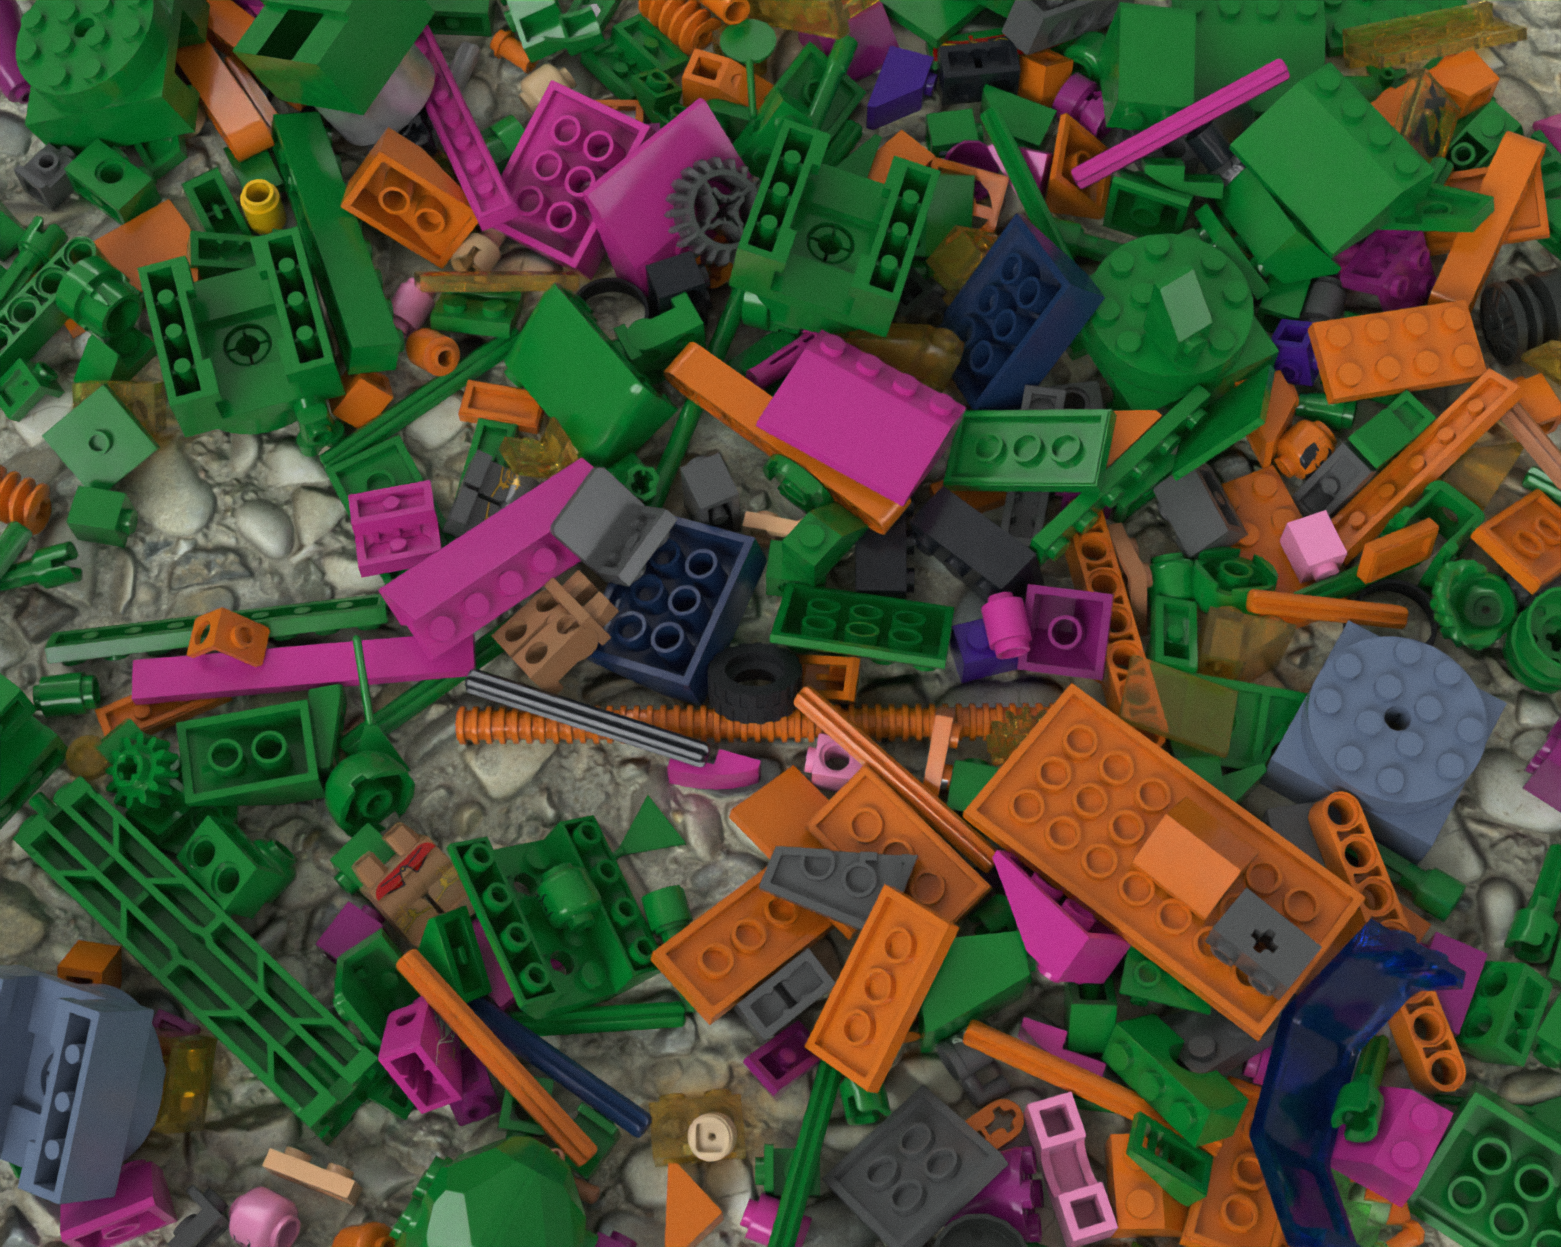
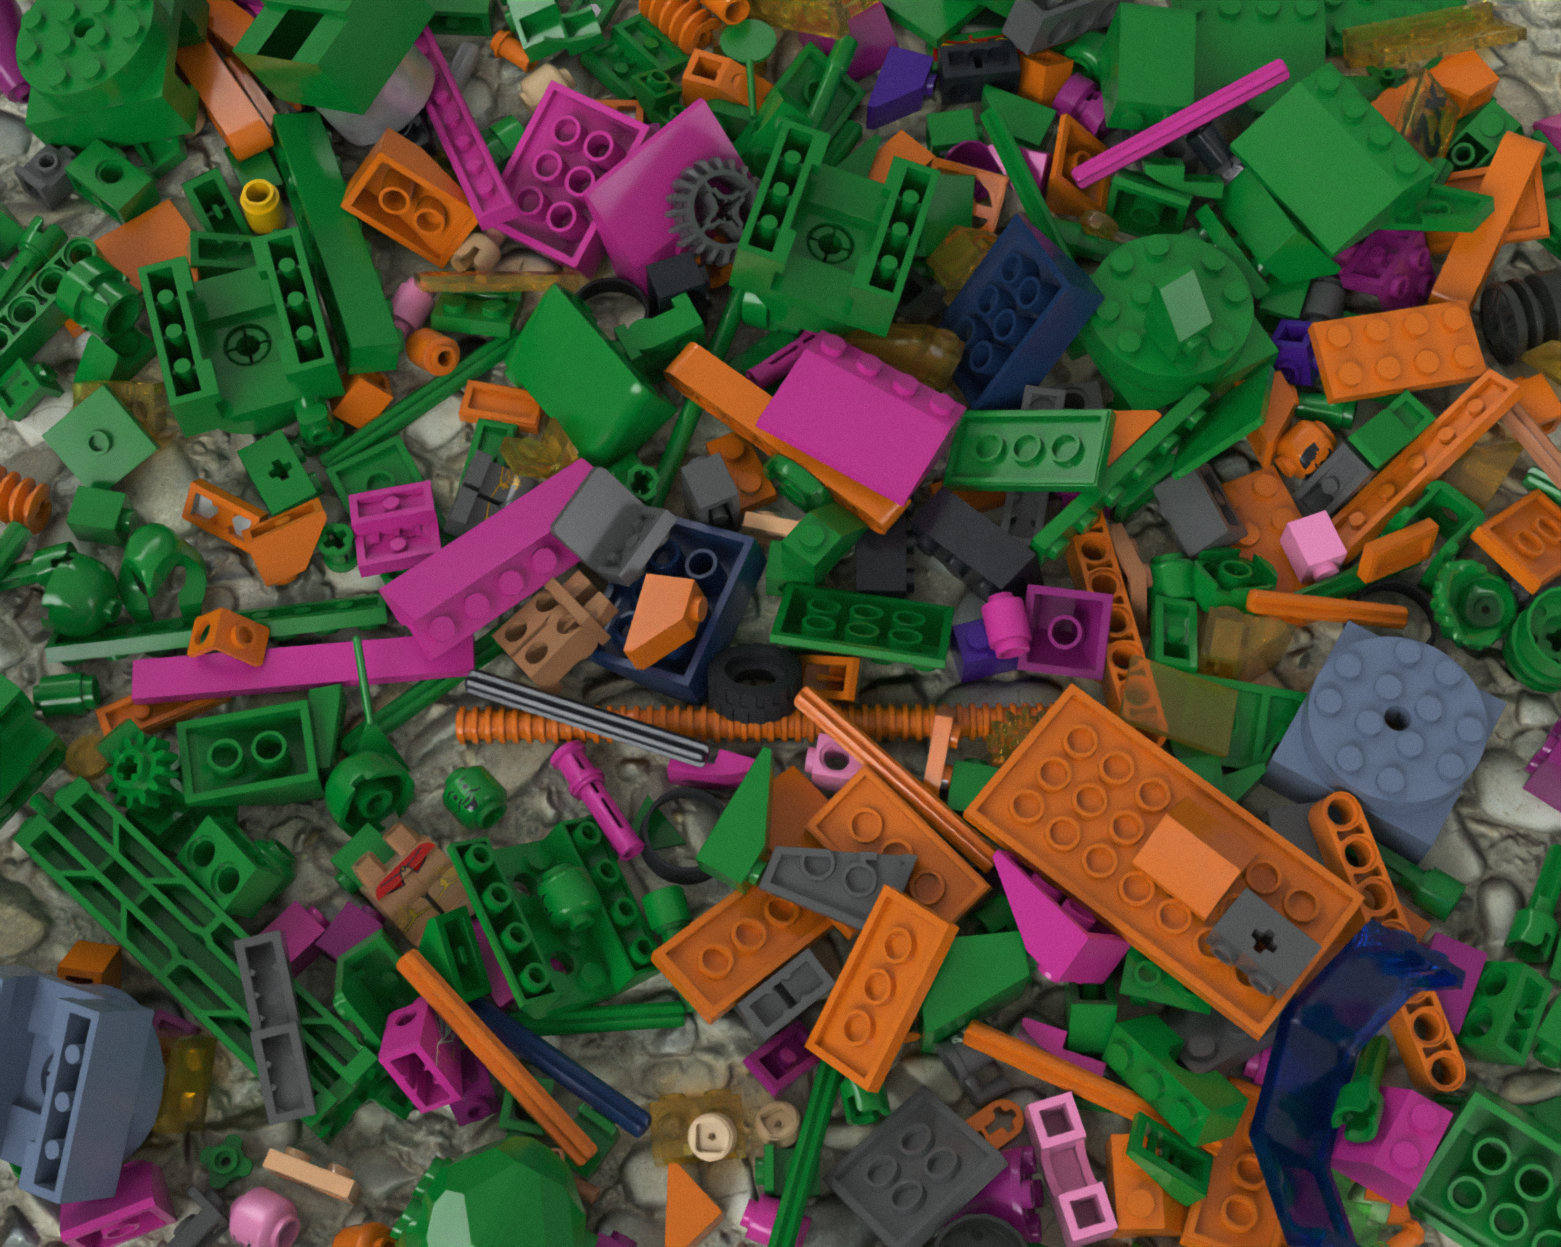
(81, 598): none -> green cylinder
(149, 559): none -> green piece
(220, 512): none -> orange piece
(239, 1165): none -> green plate
(273, 460): none -> green brick
(276, 1027): none -> dark grey slope
(285, 542): none -> orange slope
(302, 932): none -> dark pink brick
(334, 557): none -> green bush
(474, 797): none -> green head
(587, 784): none -> dark pink pin
(660, 867): none -> black tyre
(664, 618): none -> orange slope
(741, 838): none -> green slope
(744, 470): none -> orange piece
(778, 1124): none -> tan tile
(1098, 224): none -> clear yellow tile

